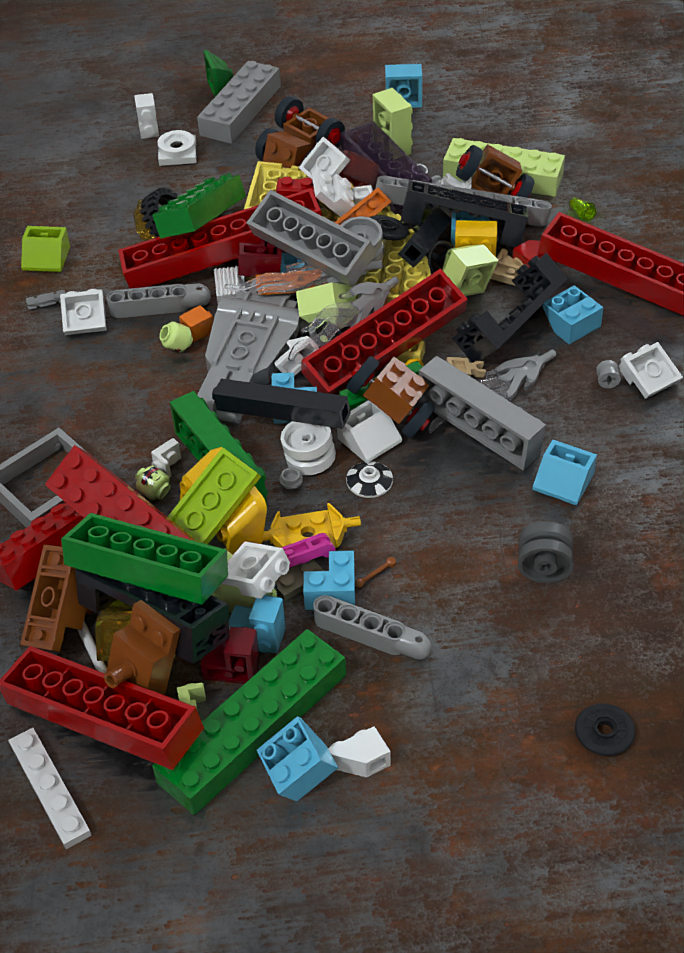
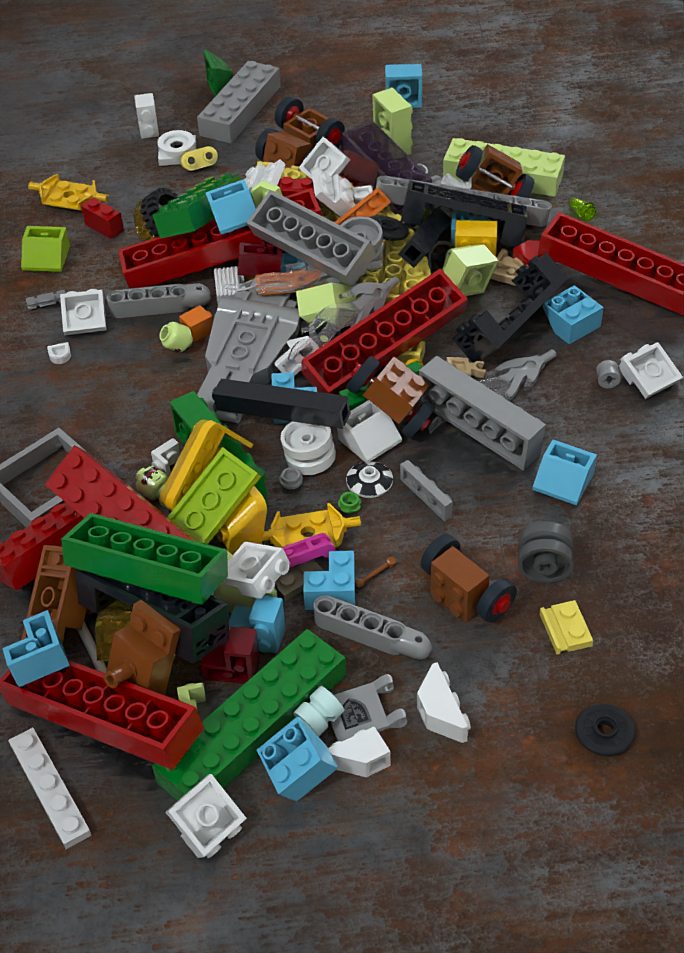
(39, 653): none -> medium azure brick
(59, 353): none -> white tile
(65, 193): none -> yellow plate
(102, 218): none -> red brick
(194, 459): none -> yellow windscreen
(199, 157): none -> light yellow plate
(206, 817): none -> white plate
(231, 206): none -> medium azure slope
(261, 190): none -> yellowish green bracket
(270, 174): none -> white plate
(319, 710): none -> light aqua wheel
(349, 502): none -> bright green plate
(365, 710): none -> light grey flag
(426, 490): none -> light grey plate
(441, 707): none -> white slope
(463, 584): none -> dark orange brick
(566, 627): none -> light yellow plate

